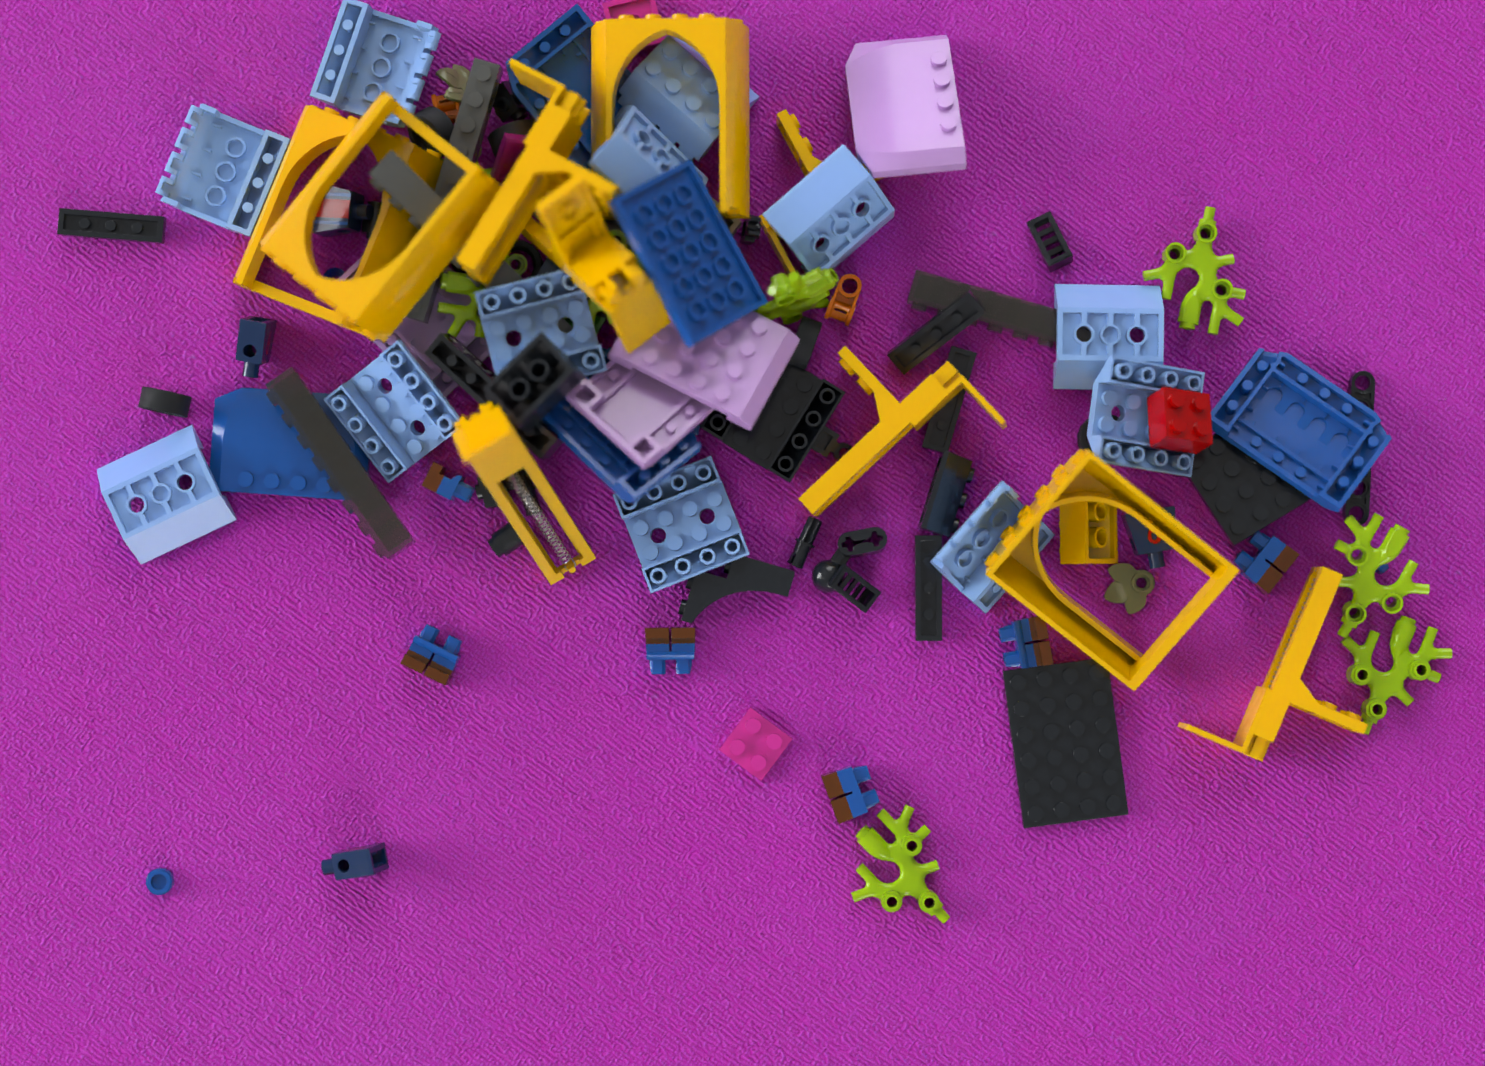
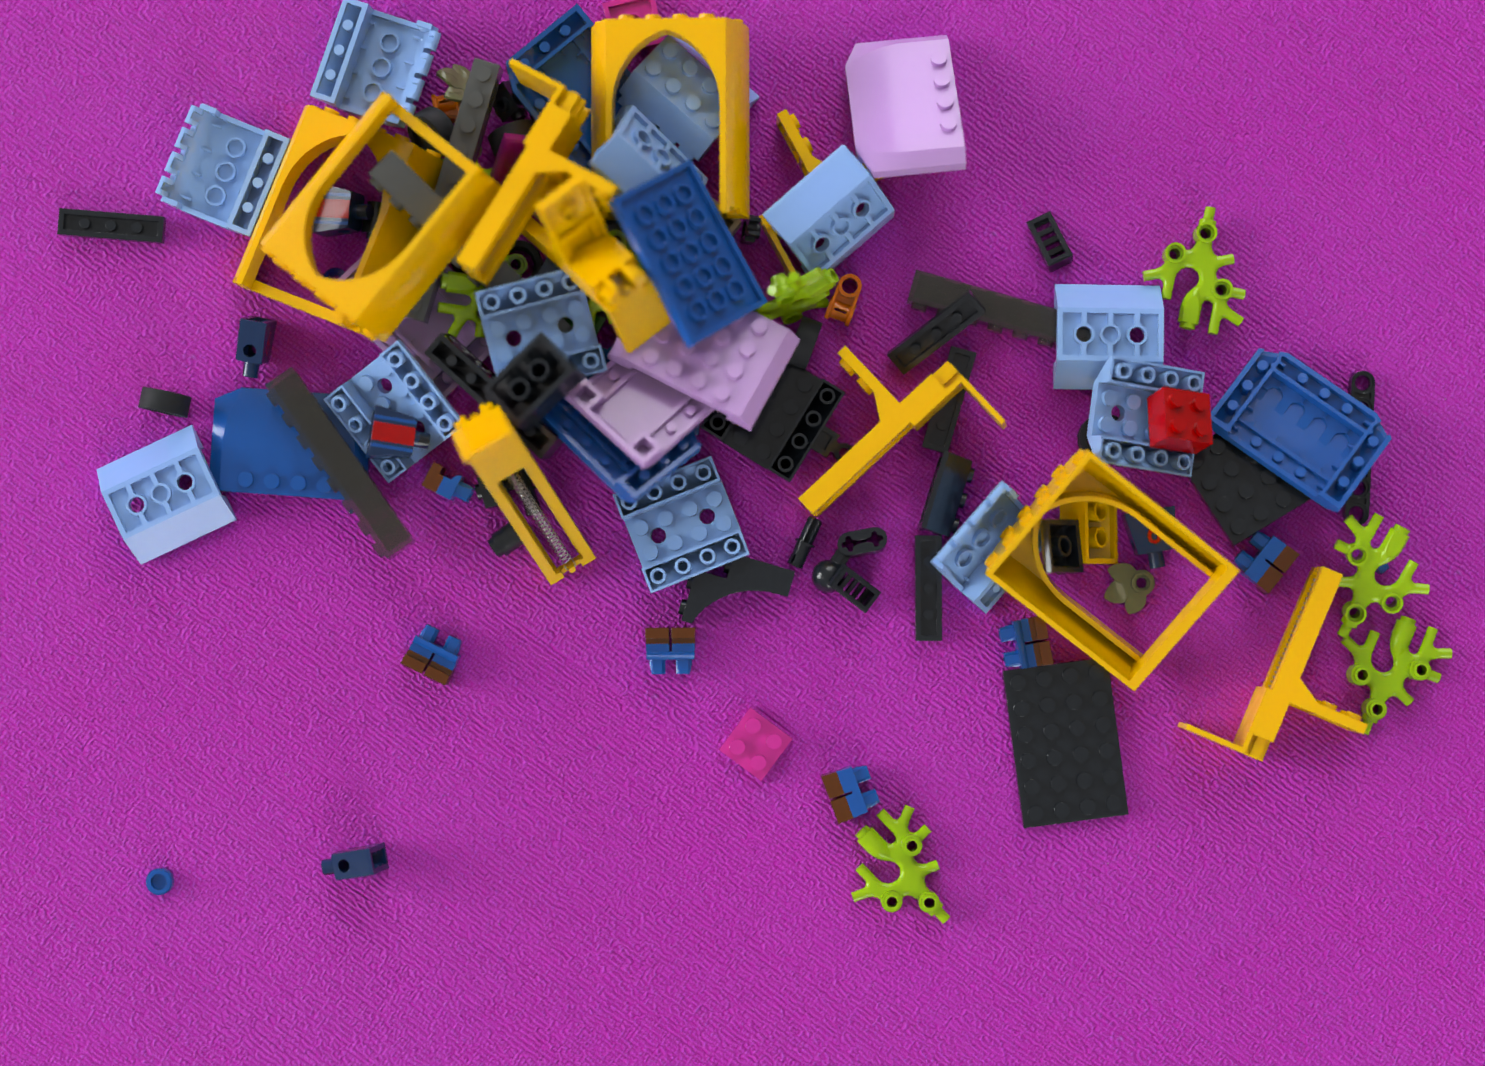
(393, 435): none -> torso
(1061, 546): none -> black slope

